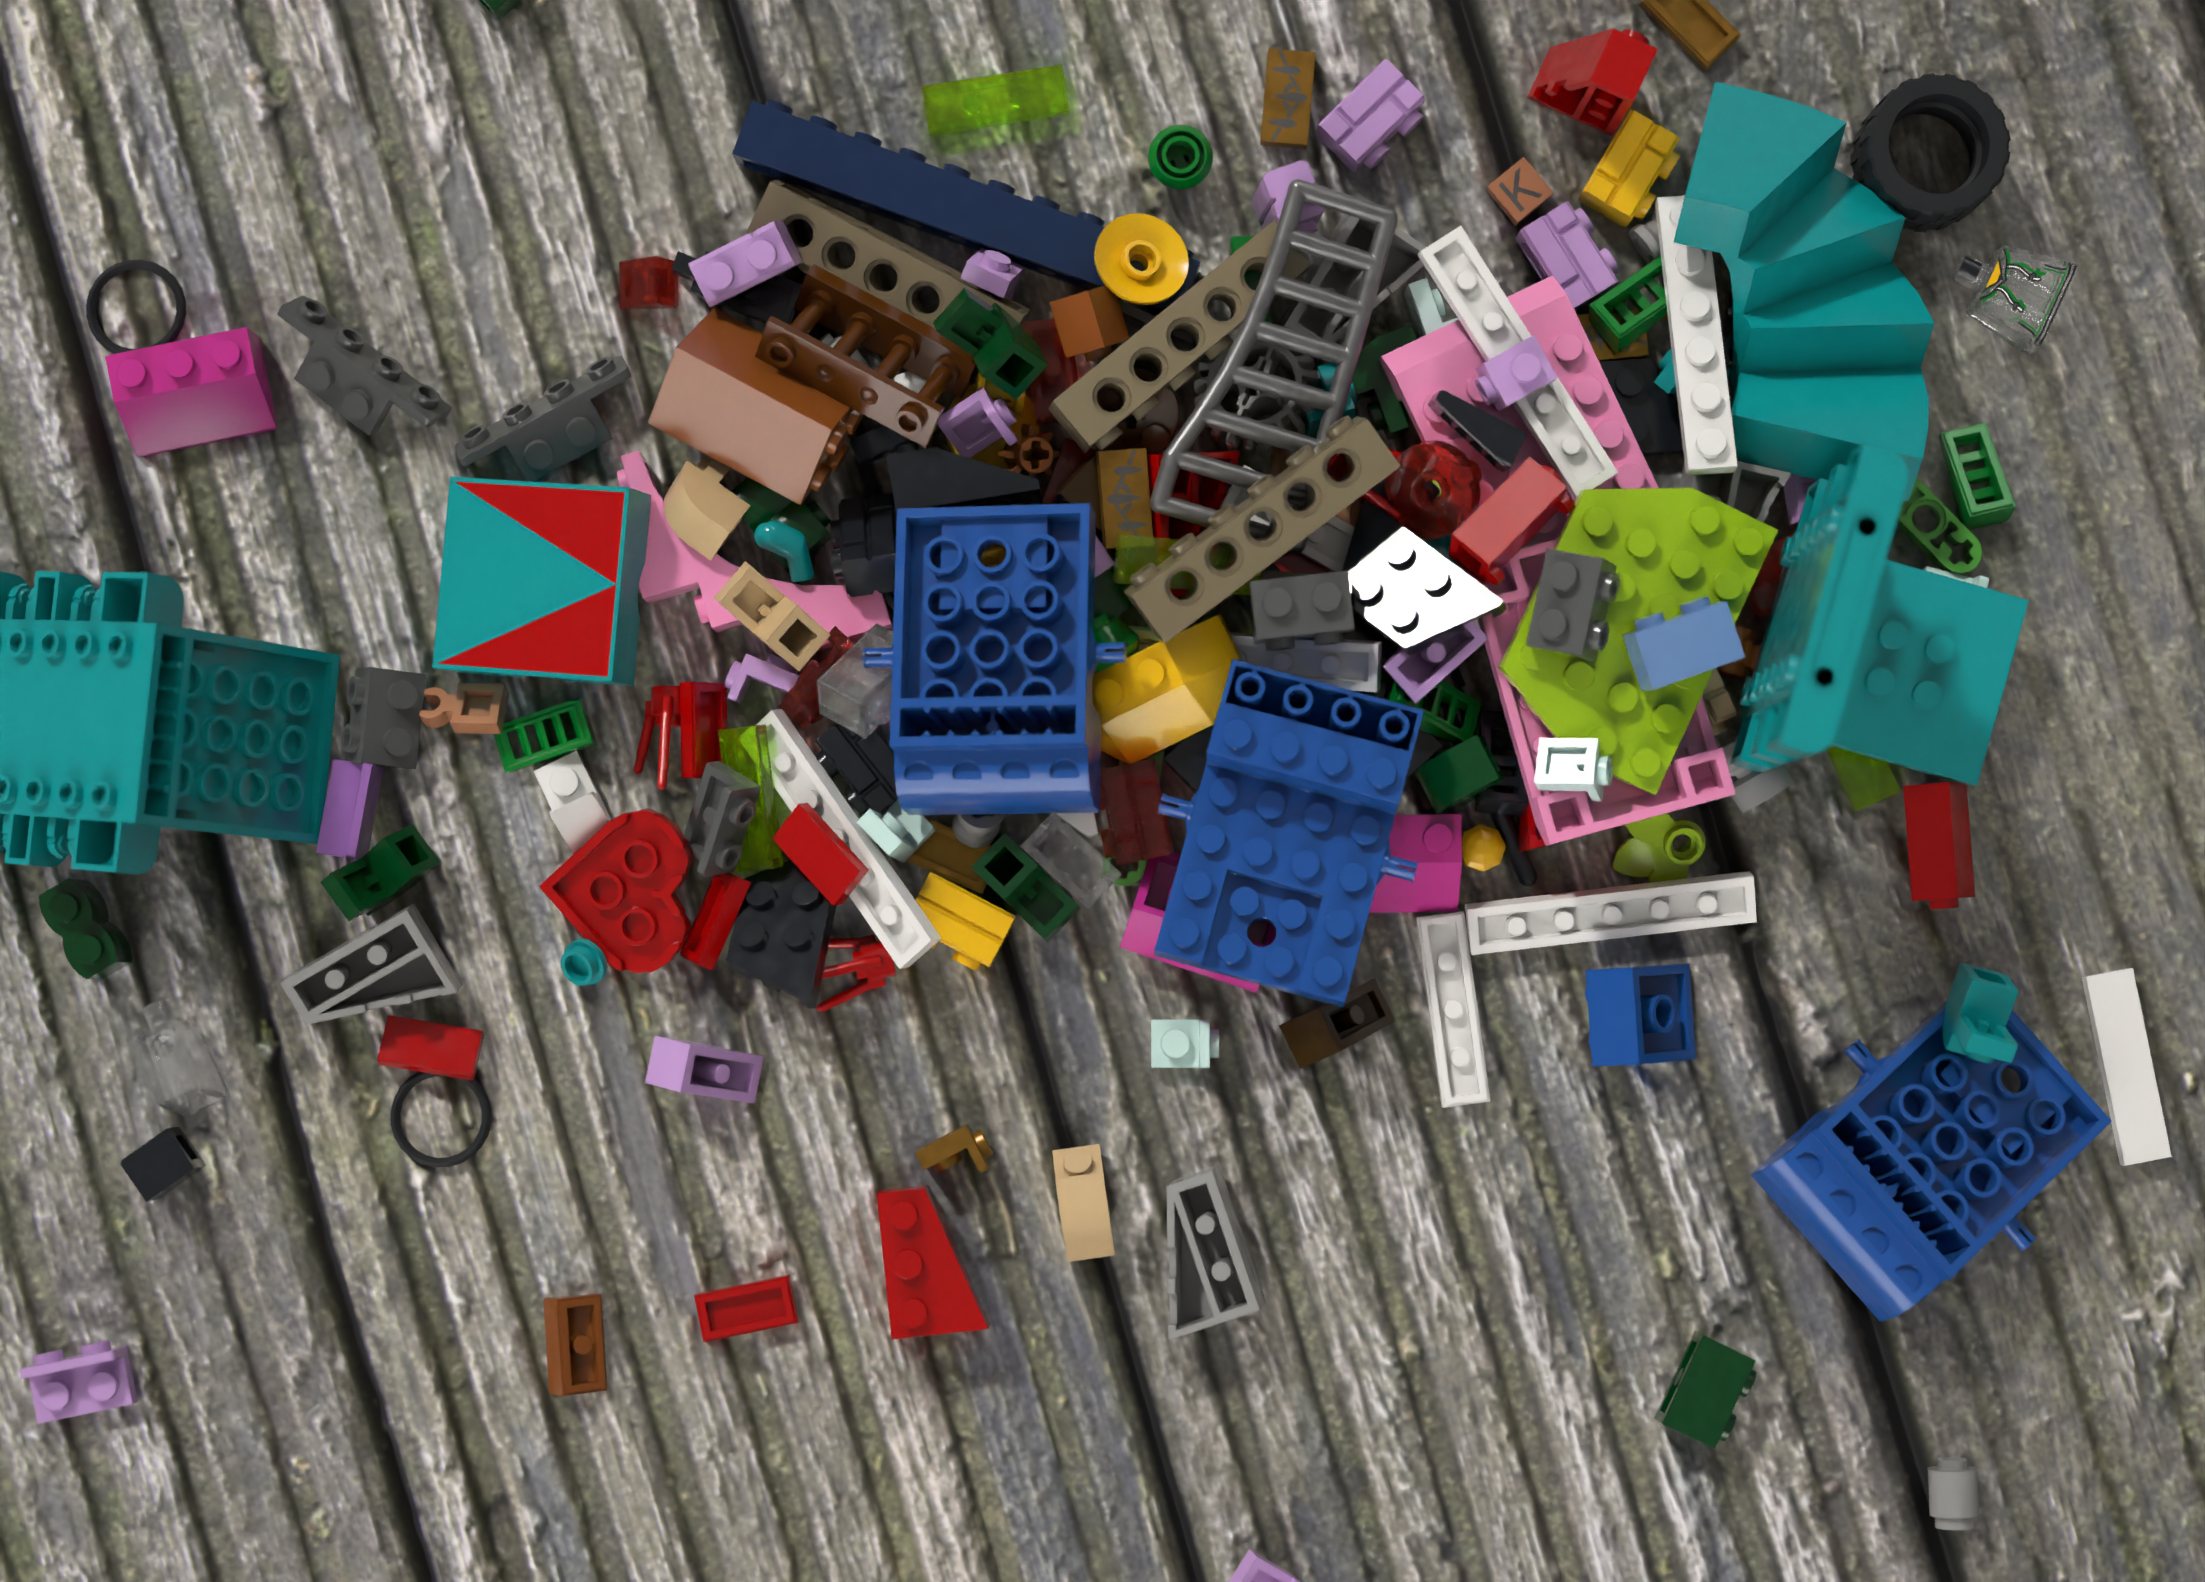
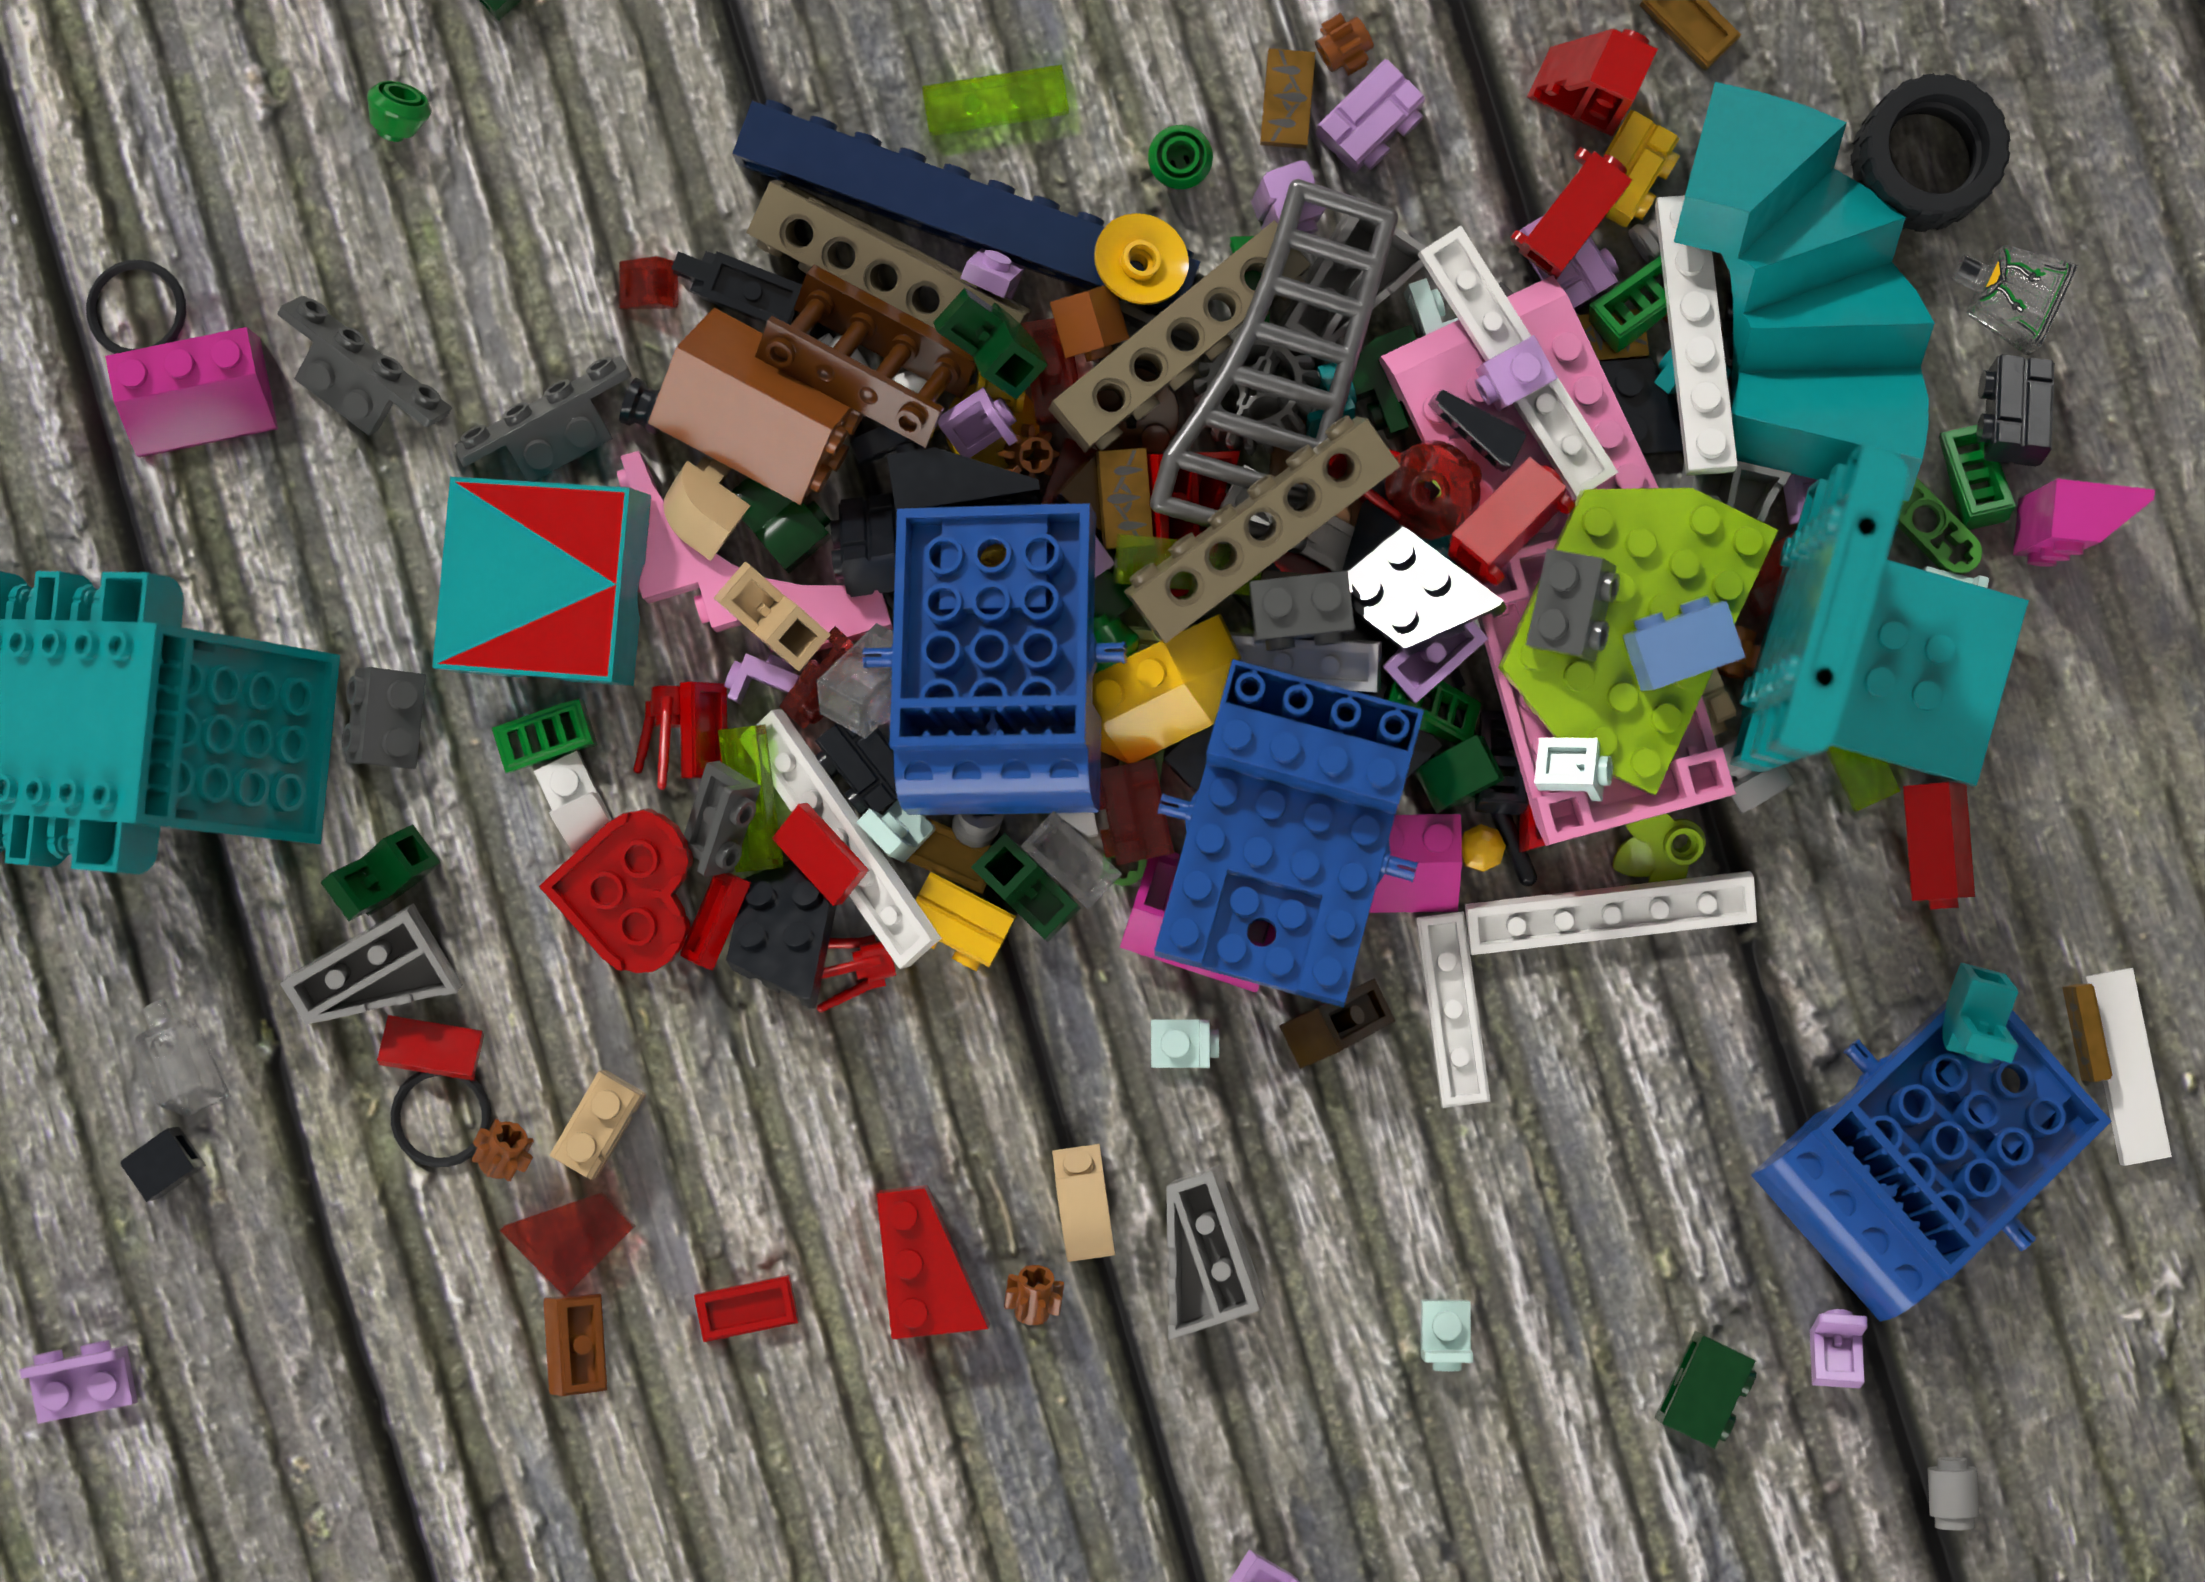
(82, 919): dark green brick -> none
(349, 809): medium lavender panel -> none
(397, 110): none -> green cone
(473, 709): nougat plate -> none
(502, 1150): none -> dark orange gear
(570, 1238): none -> clear red wing
(583, 962): teal plate -> none
(597, 1124): none -> tan brick
(639, 405): none -> black wheel
(704, 1069): lavender slope -> none
(745, 263): lavender brick -> none
(789, 544): teal arm -> none
(946, 1150): pearl gold bracket -> none
(1034, 1295): none -> dark orange gear
(1344, 44): none -> dark orange gear
(1446, 1333): none -> light aqua bracket
(1519, 191): nougat tile -> none
(1574, 213): none -> red brick
(1640, 1015): blue slope -> none
(1837, 1349): none -> lavender bracket
(2017, 410): none -> black brick
(2071, 517): none -> dark pink slope
(2087, 1032): none -> pearl gold tile

